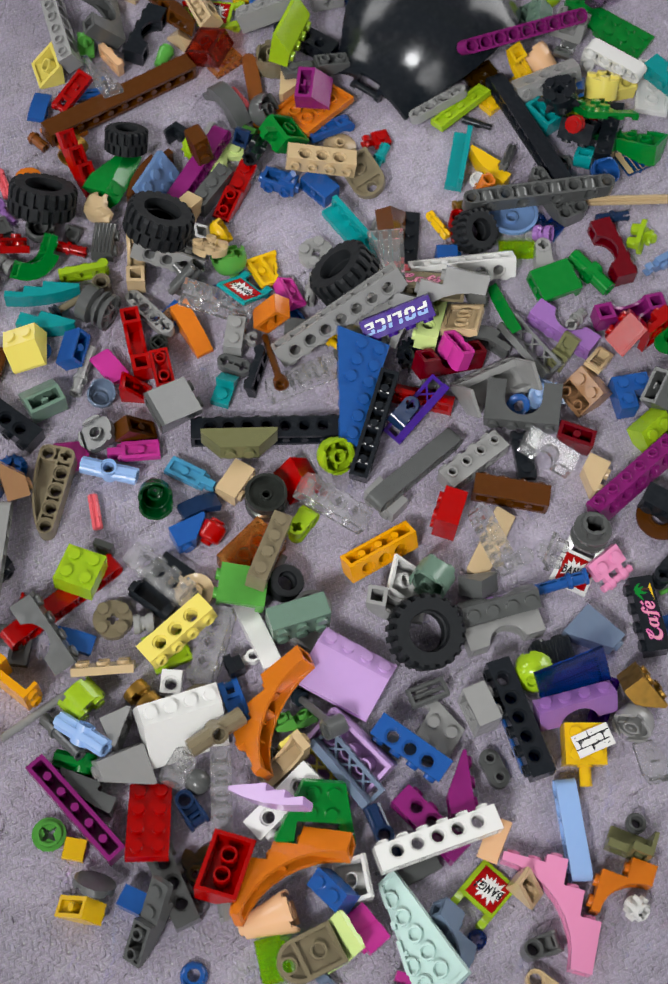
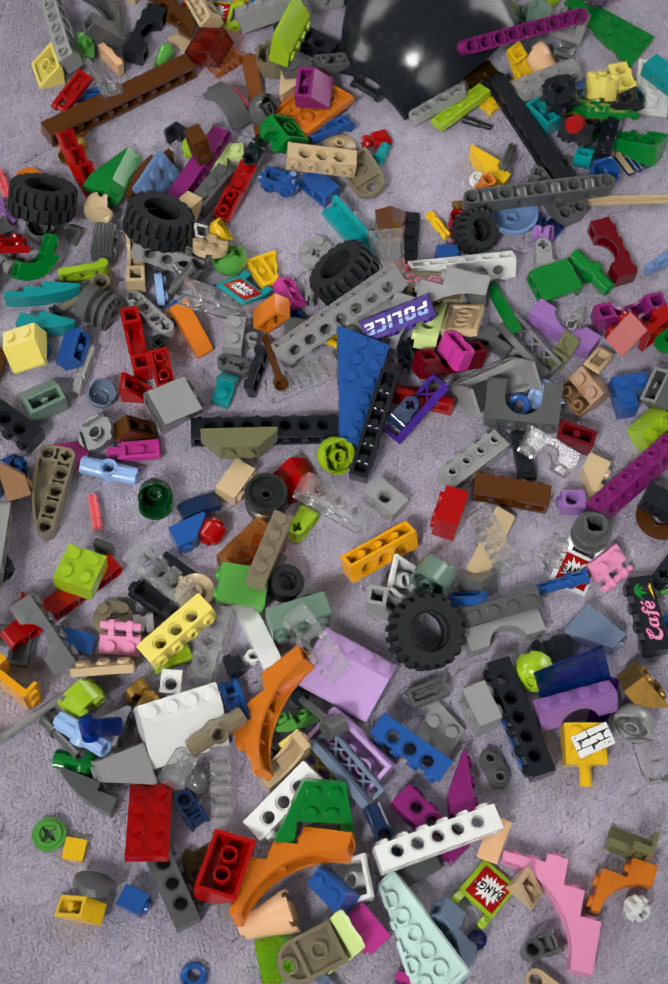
(35, 139): dark orange pin -> none
(39, 107): blue slope -> none
(70, 248): red pin -> none
(76, 809): magenta brick -> none
(93, 728): none -> clear blue piece
(108, 366): dark pink slope -> none
(120, 643): none -> bright pink plate
(126, 139): black tyre -> none
(151, 922): dark grey slope -> none
(160, 282): none -> light blue plate
(189, 474): dark azure hinge -> none
(244, 135): dark blue leg -> none
(269, 797): lavender slope -> none
(339, 665): none -> clear brick
(414, 470): dark grey beam -> none
(458, 160): teal fence -> none
(467, 597): none -> blue tile
(521, 248): clear neon green plate -> none
(572, 830): light blue beam -> none
(574, 496): none -> medium lavender brick
(613, 60): white beam -> none
(615, 216): dark blue axle -> none
(632, 98): none -> black brick
(639, 819): dark grey plate -> none
(643, 237): lime hips -> none

